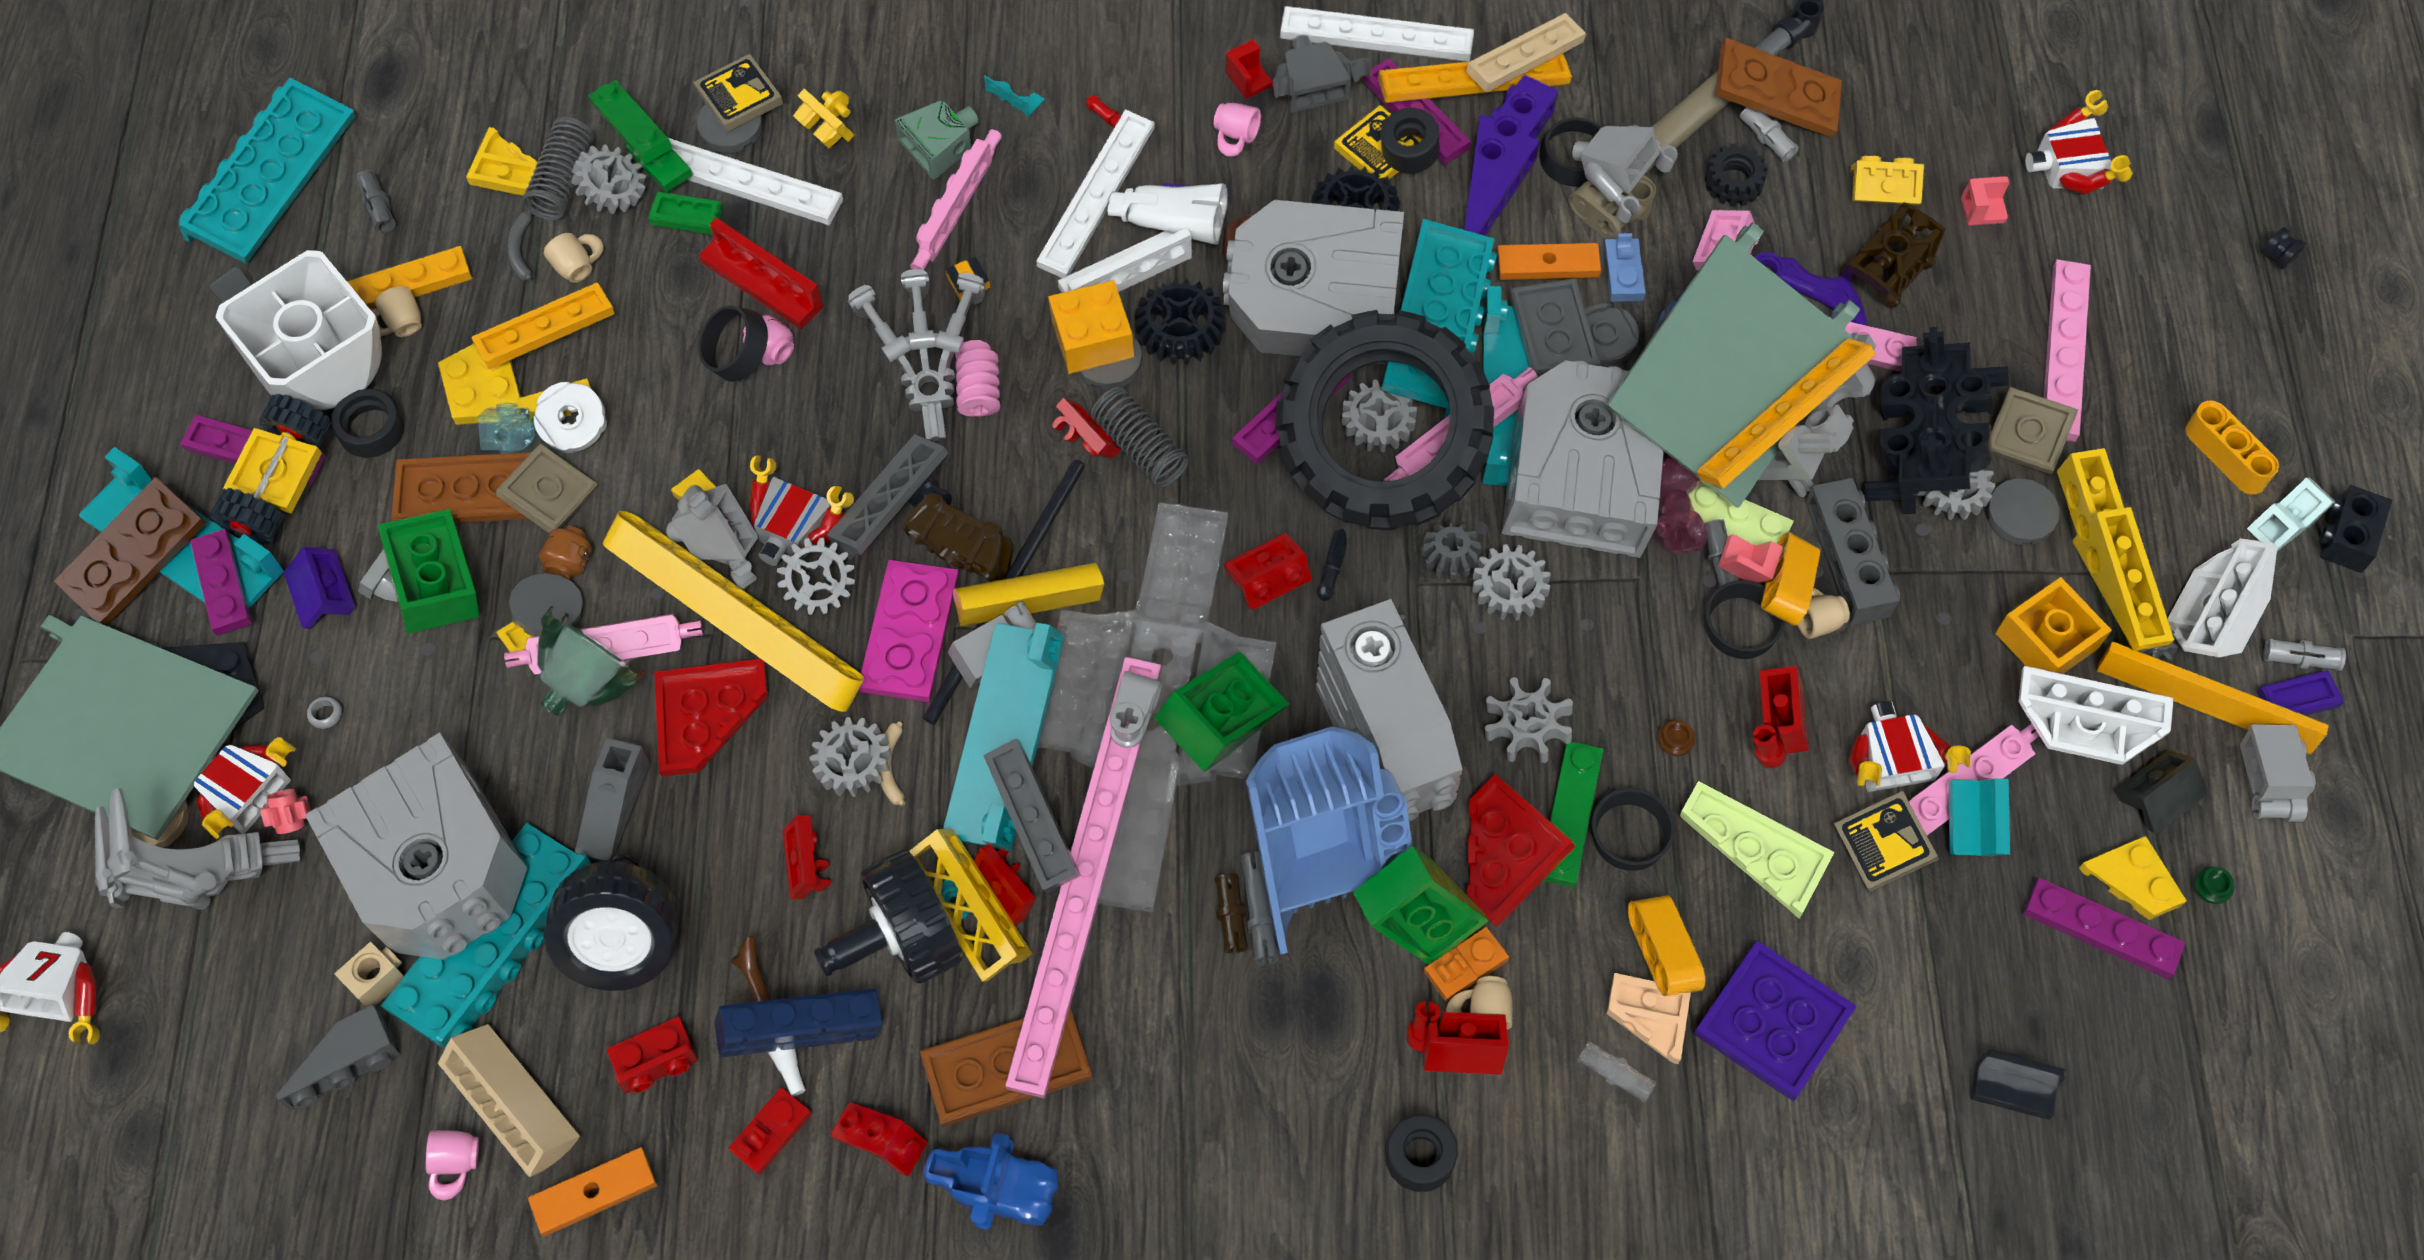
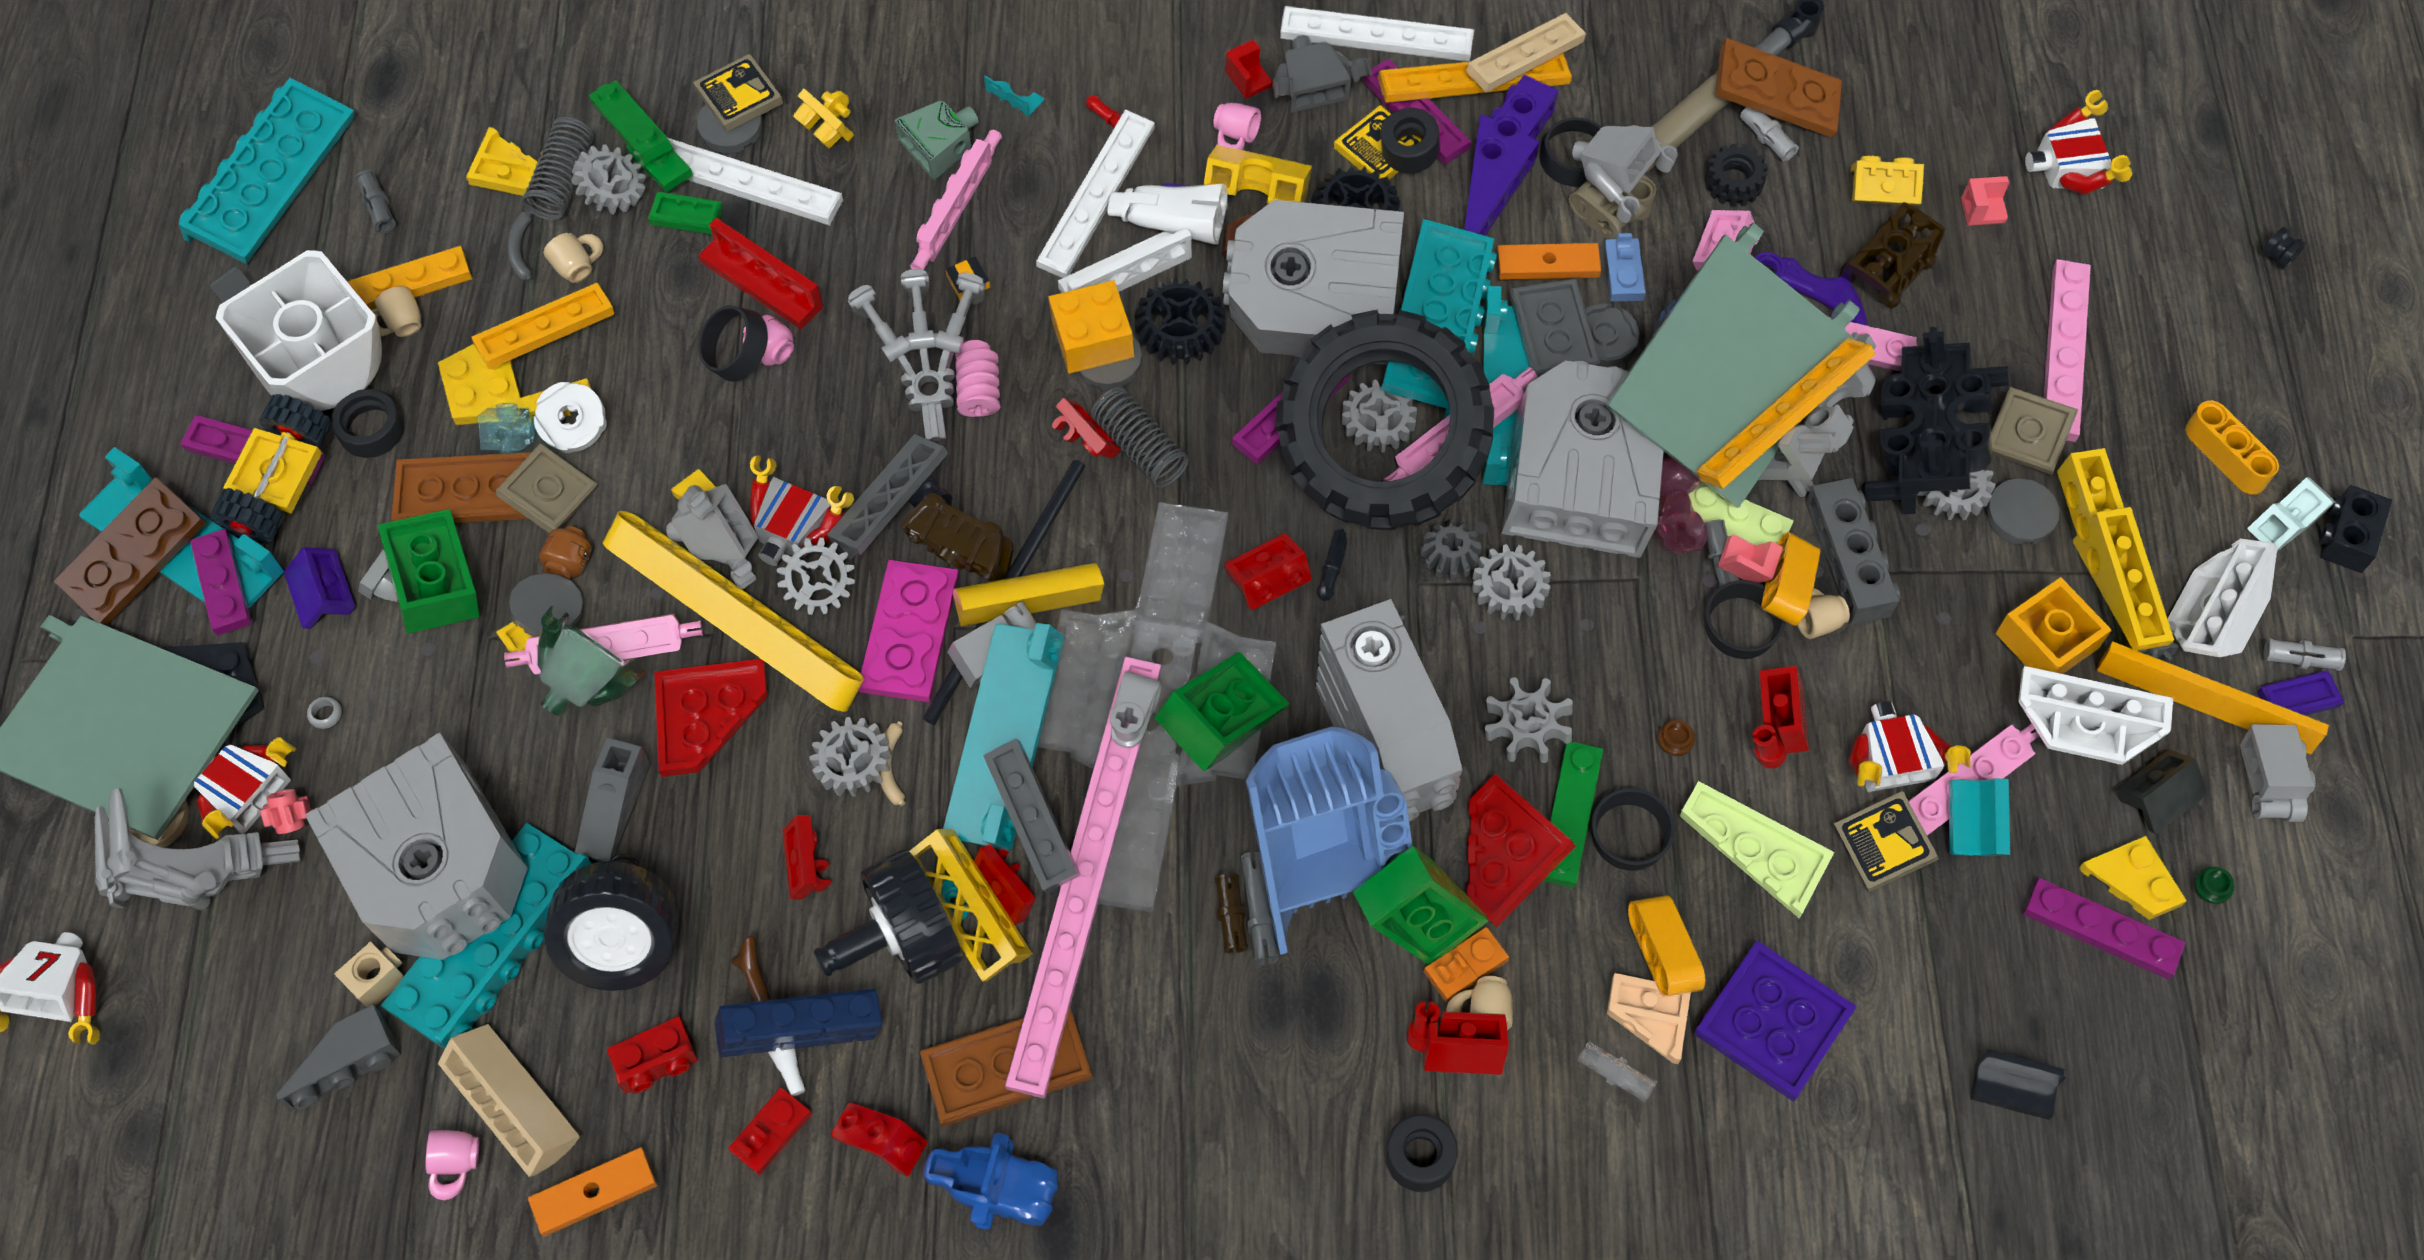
(1253, 171): none -> yellow arch

